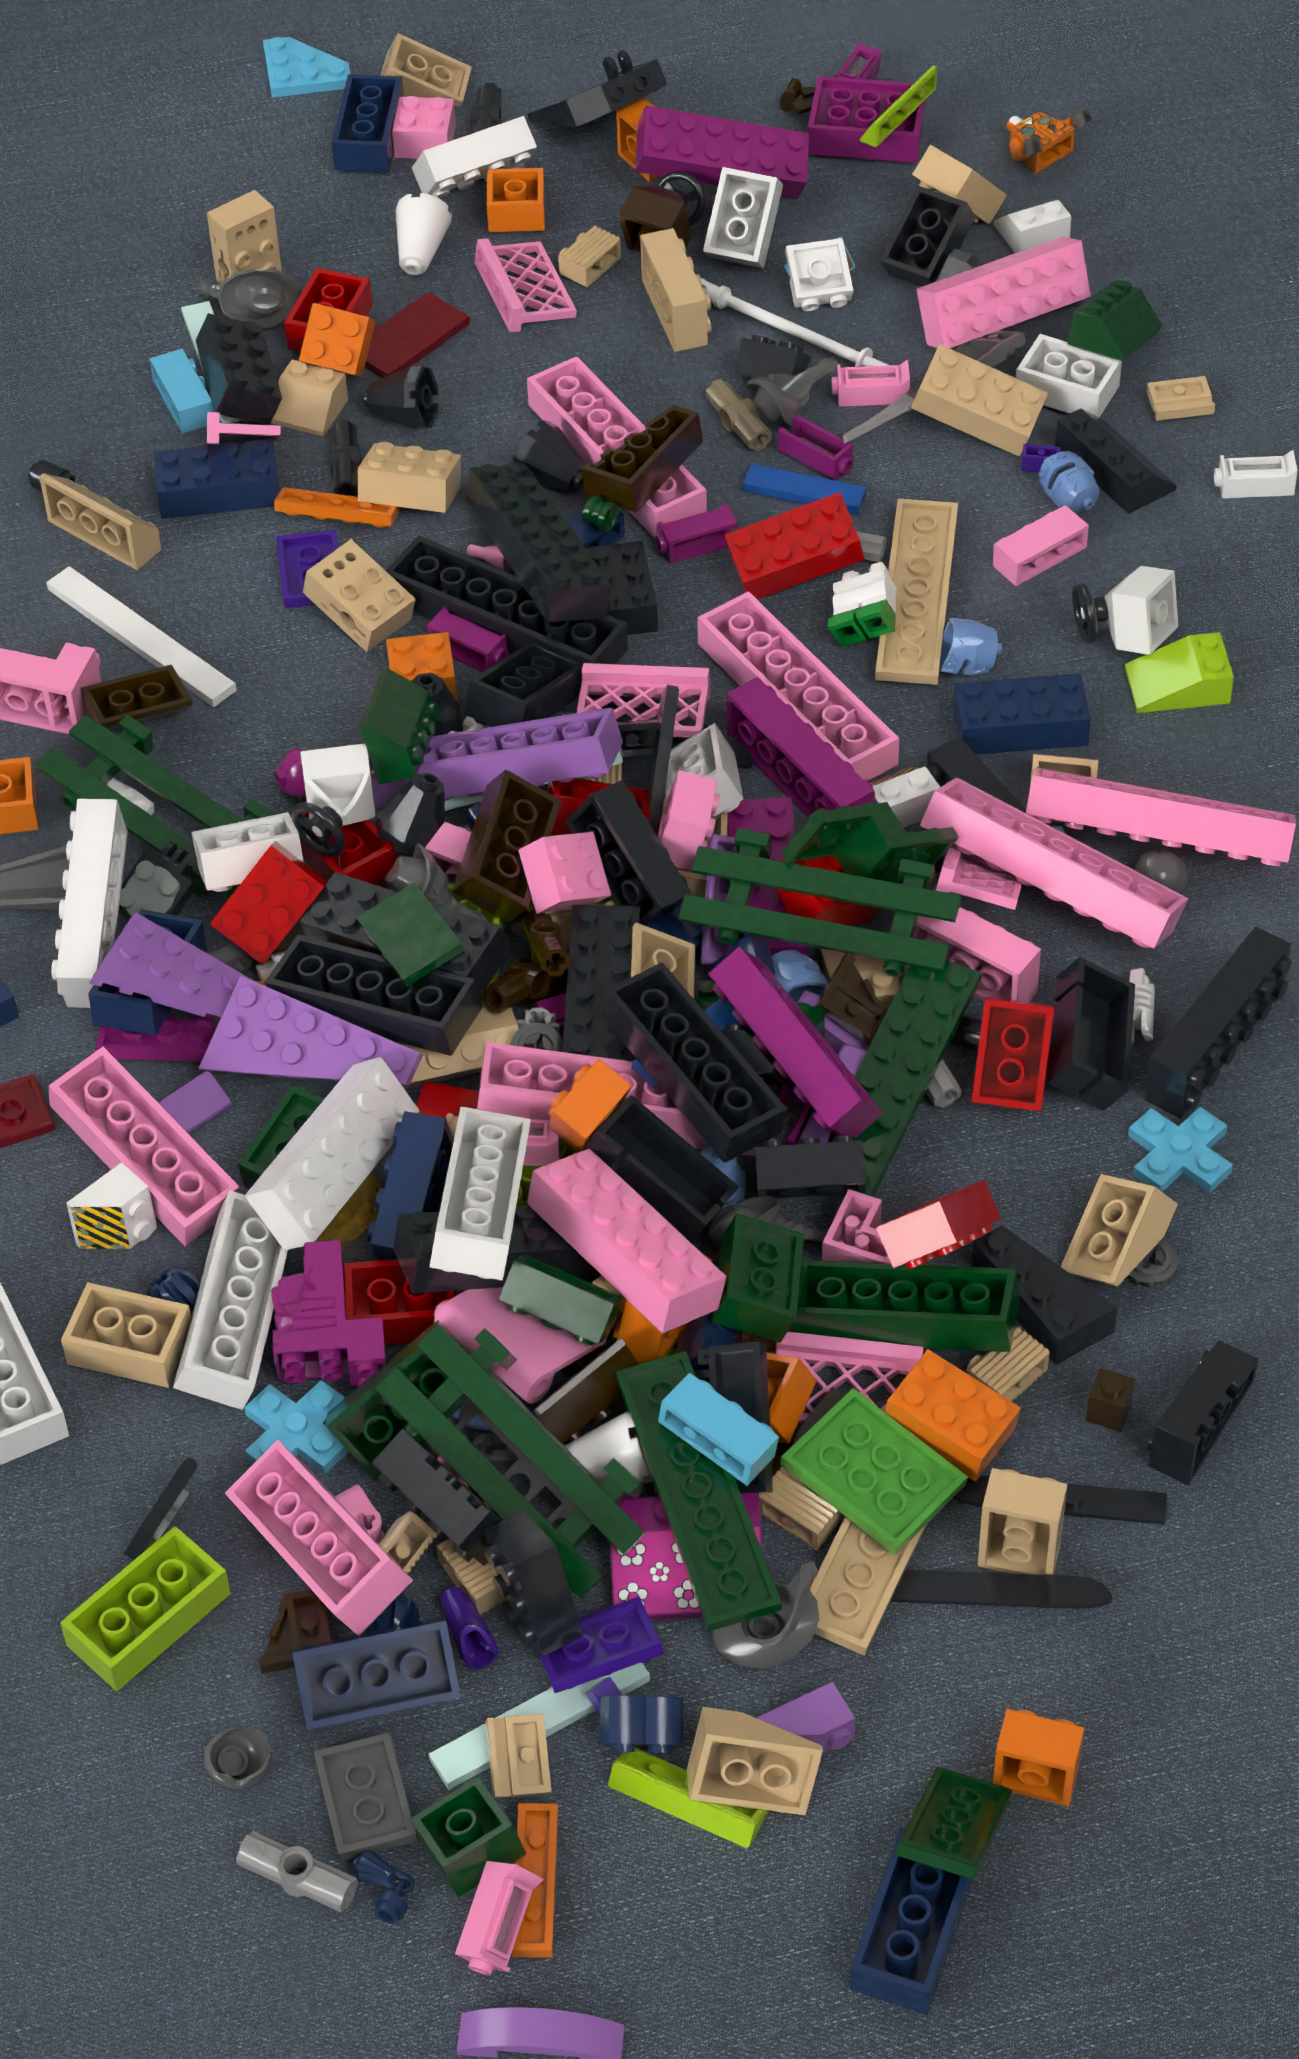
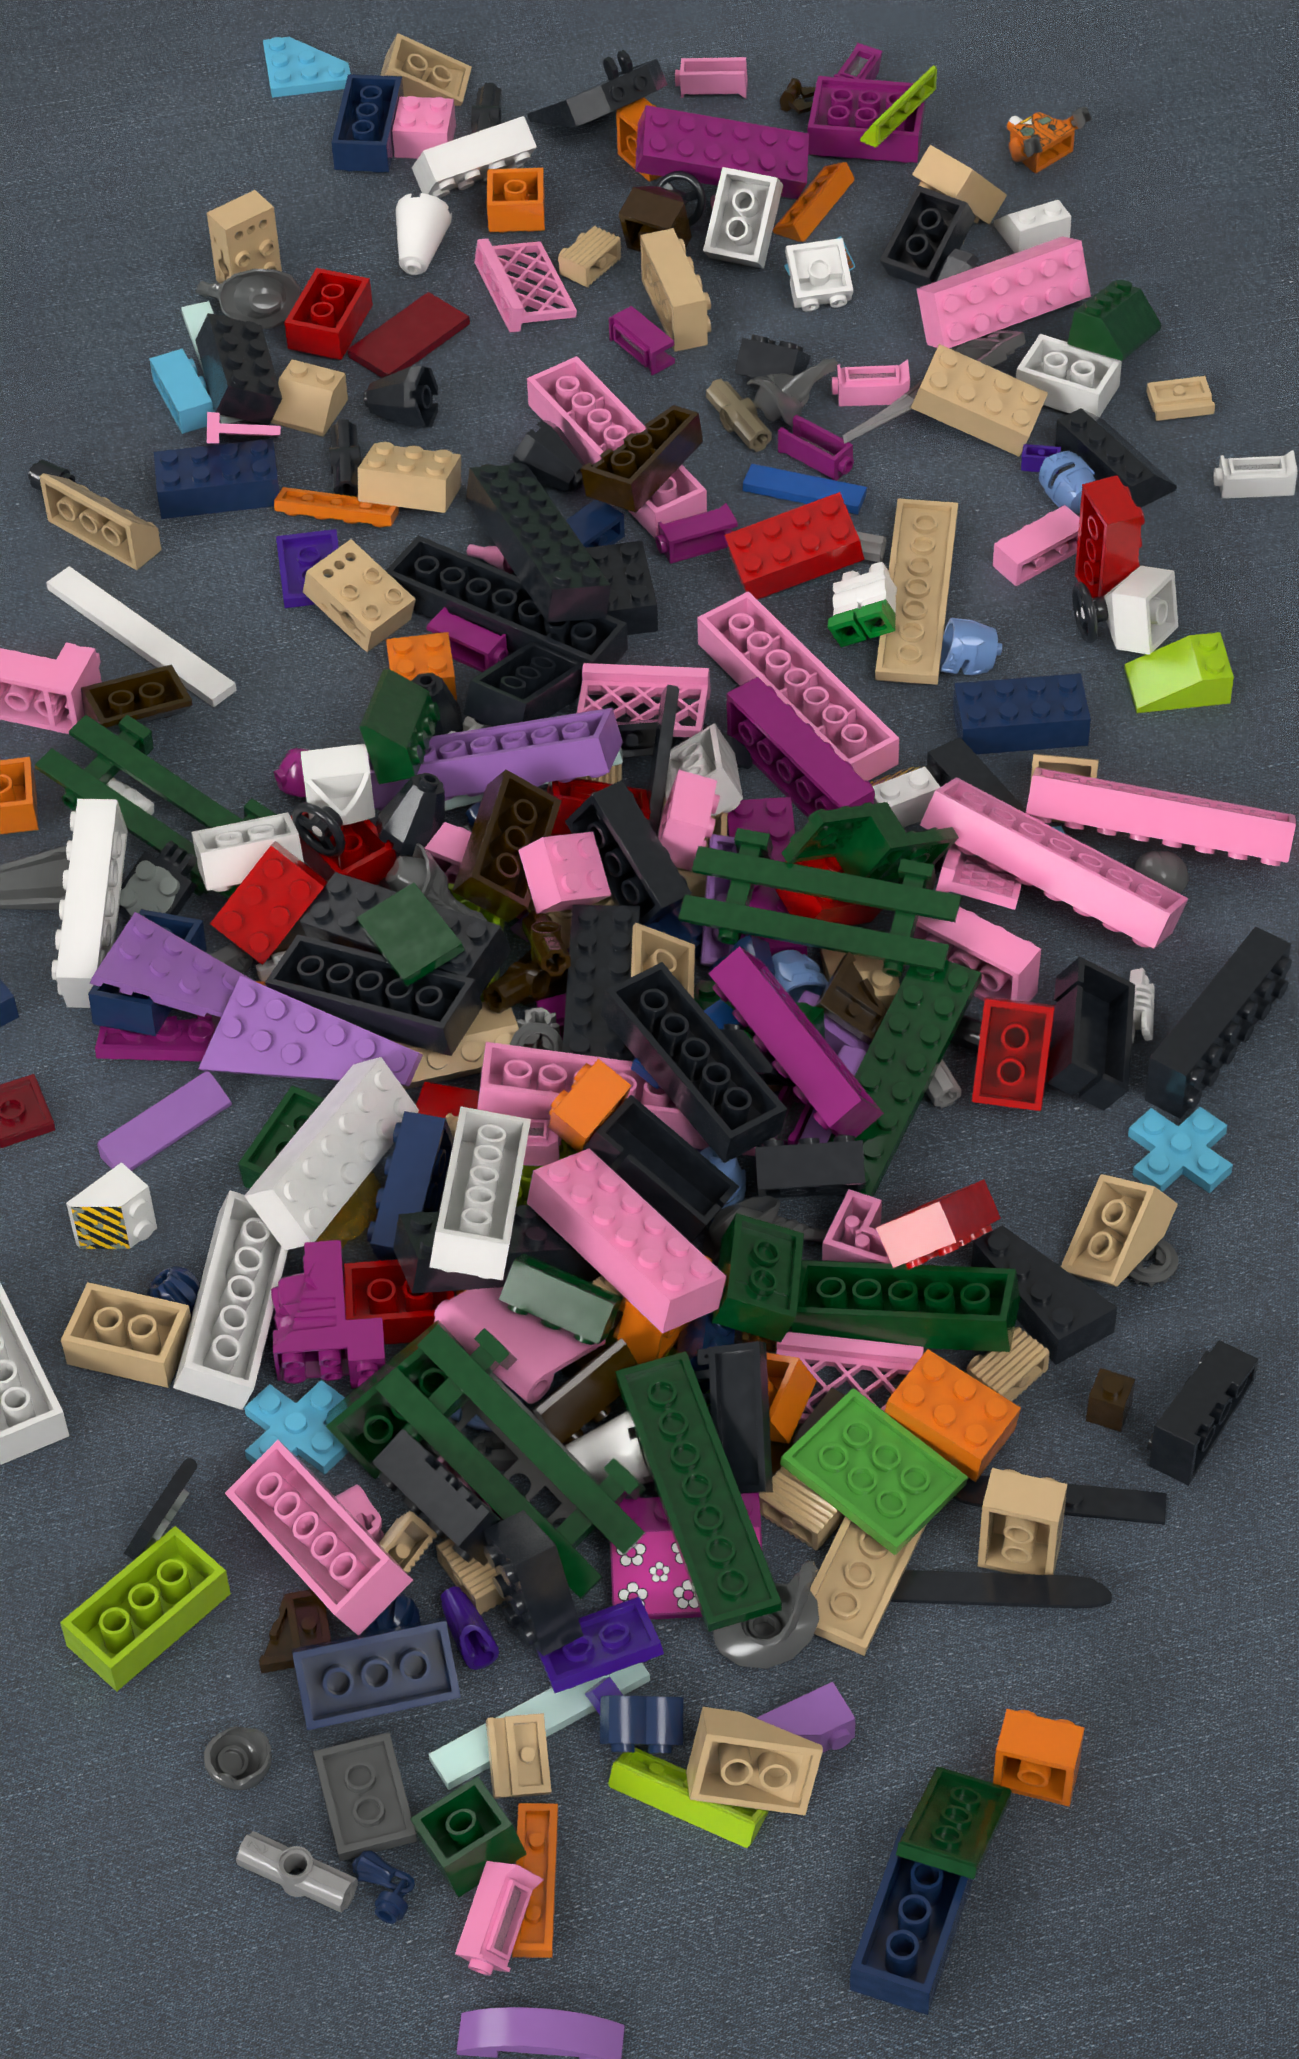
(132, 1128): bright pink brick -> none
(337, 339): orange brick -> none
(600, 513): dark green wheel -> none
(641, 339): none -> magenta window
(712, 76): none -> bright pink window
(718, 1428): medium azure brick -> none
(722, 297): white bar -> none
(815, 202): none -> orange slope
(1107, 535): none -> red brick

